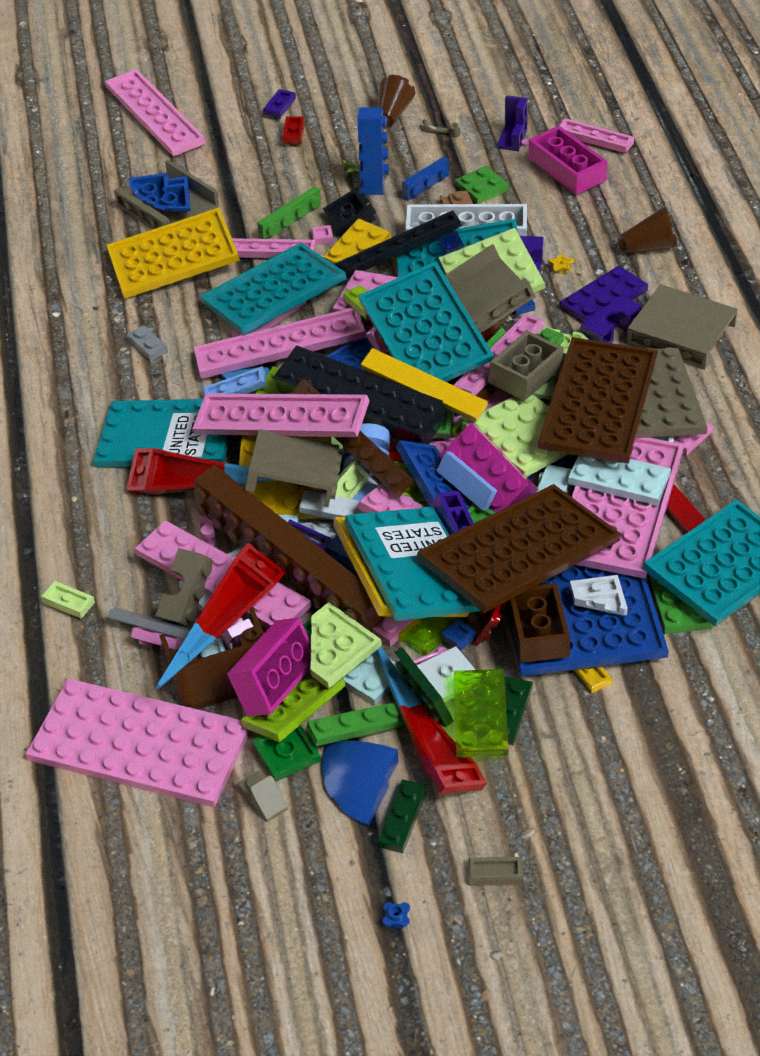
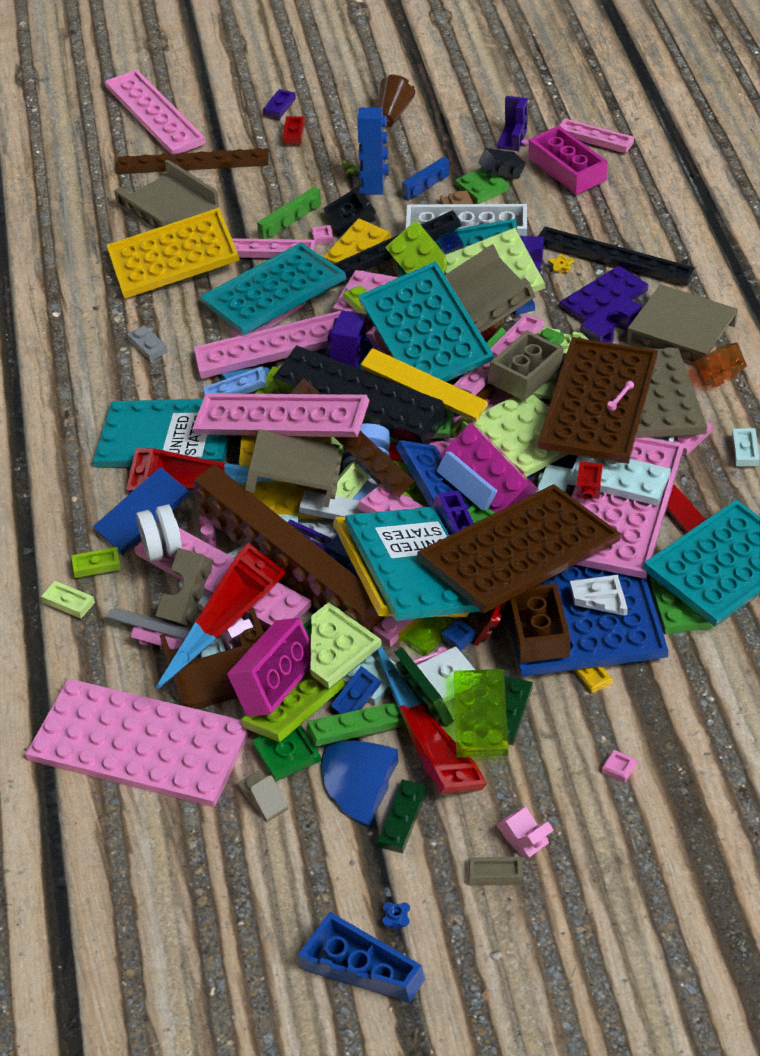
(96, 562): none -> lime plate
(120, 524): none -> blue tile
(155, 534): none -> white wheel
(162, 192): blue brick -> none
(194, 161): none -> reddish brown plate
(347, 338): none -> dark purple brick
(357, 691): none -> blue plate
(359, 959): none -> blue wedge
(416, 249): none -> lime plate
(454, 129): dark tan piece -> none
(501, 163): none -> black brick
(524, 833): none -> bright pink brick
(589, 480): none -> red bracket
(612, 404): none -> bright pink hinge
(617, 256): none -> black plate
(619, 766): none -> bright pink tile
(649, 234): reddish brown cone -> none
(720, 364): none -> clear orange brick
(745, 447): none -> light aqua plate

